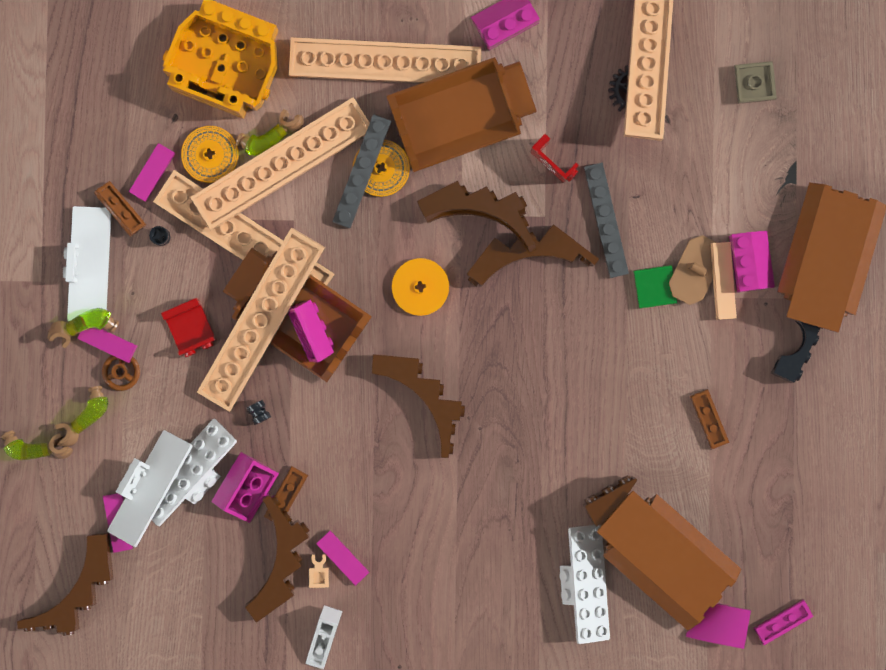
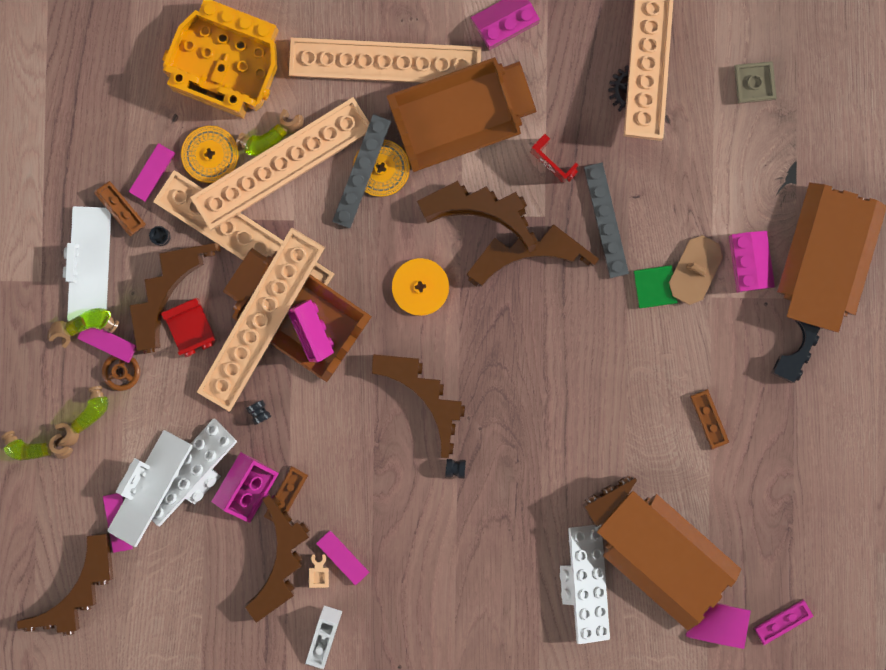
(175, 267): none -> reddish brown arch
(455, 468): none -> black wheel
(723, 280): light nougat tile -> none

